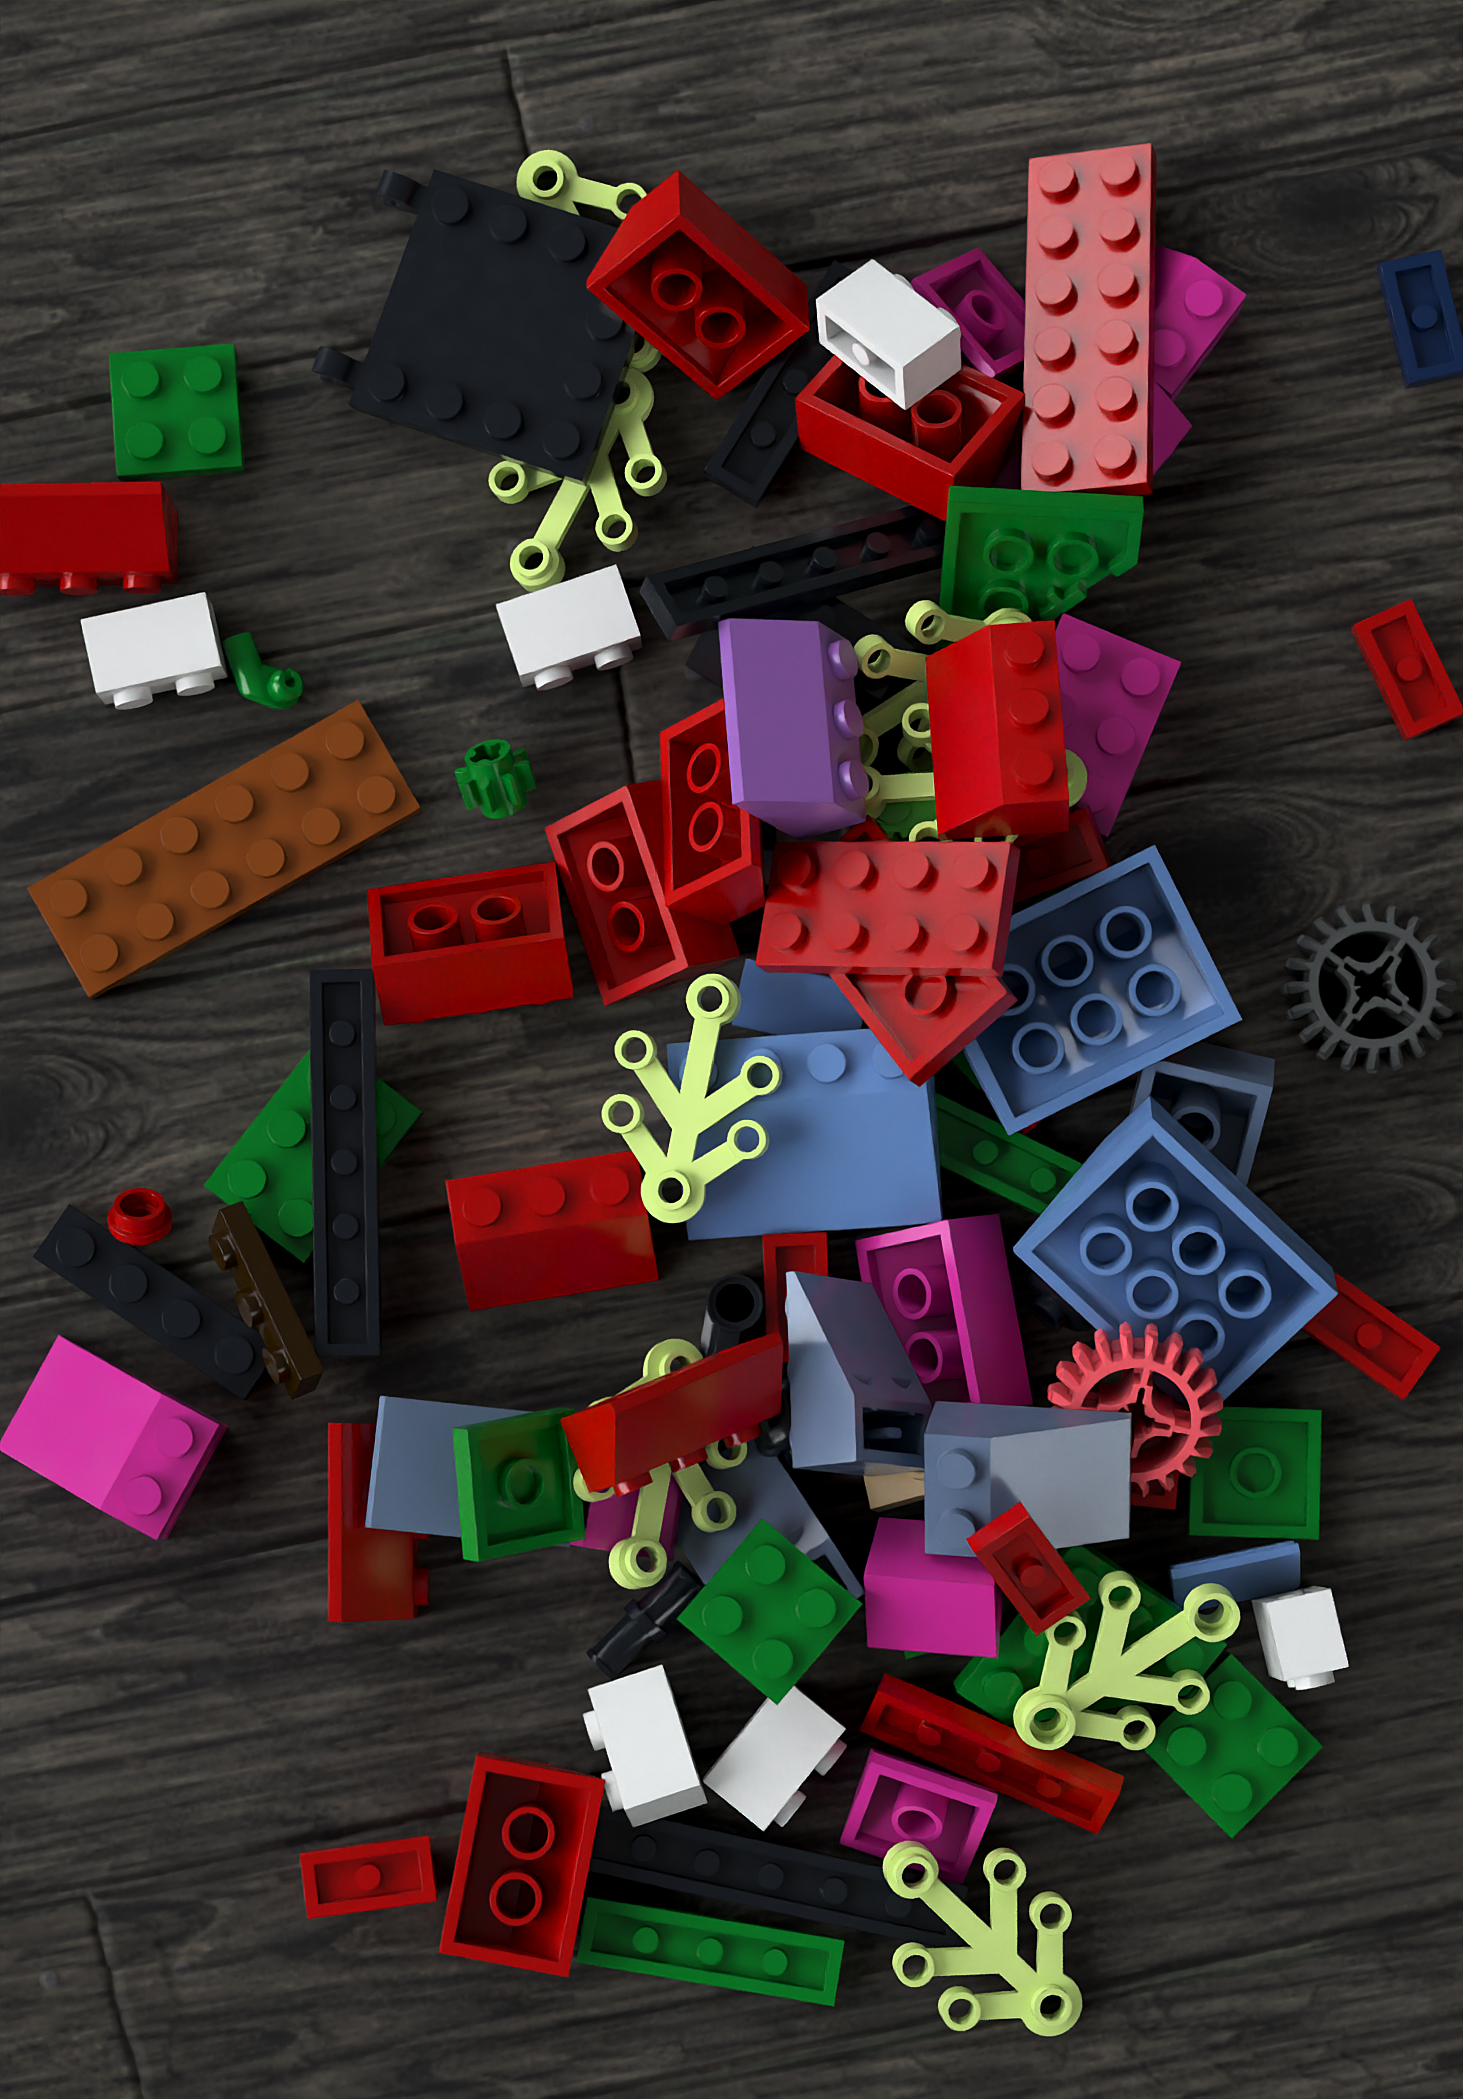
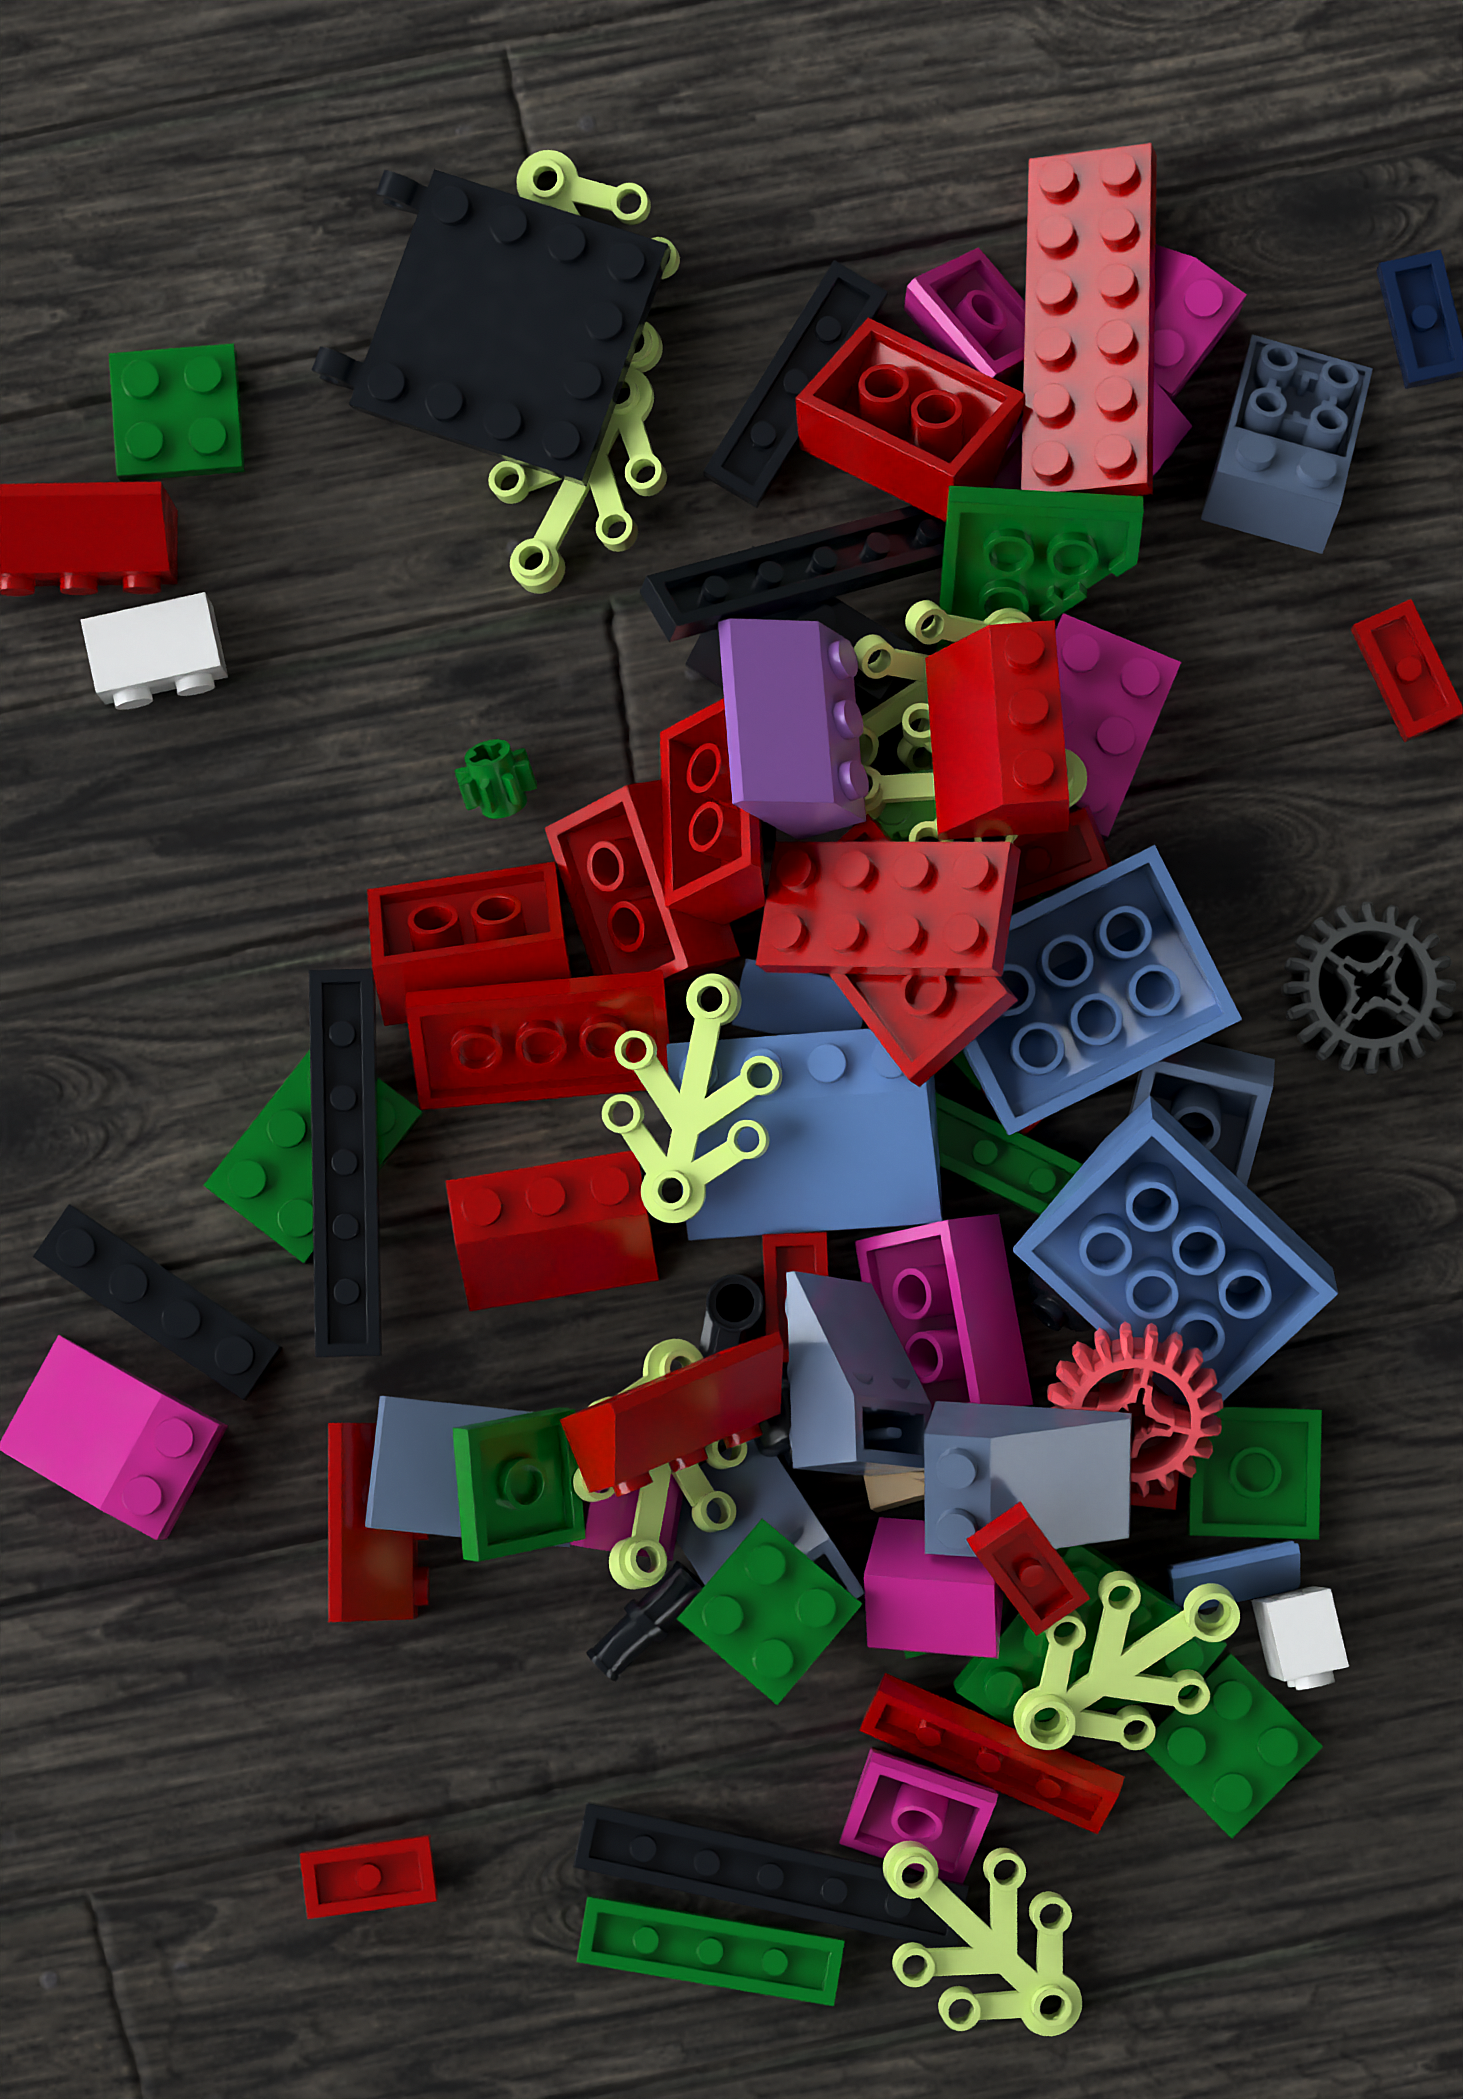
(139, 1217): red plate -> none
(224, 849): dark orange plate -> none
(260, 681): green arm -> none
(265, 1301): dark brown plate -> none
(522, 1864): red slope -> none
(533, 1038): none -> red plate
(570, 628): white brick -> none
(645, 1746): white brick -> none
(700, 287): red slope -> none
(775, 1756): white brick -> none
(889, 333): white brick -> none
(1287, 444): none -> sand blue slope
(1372, 1339): red plate -> none

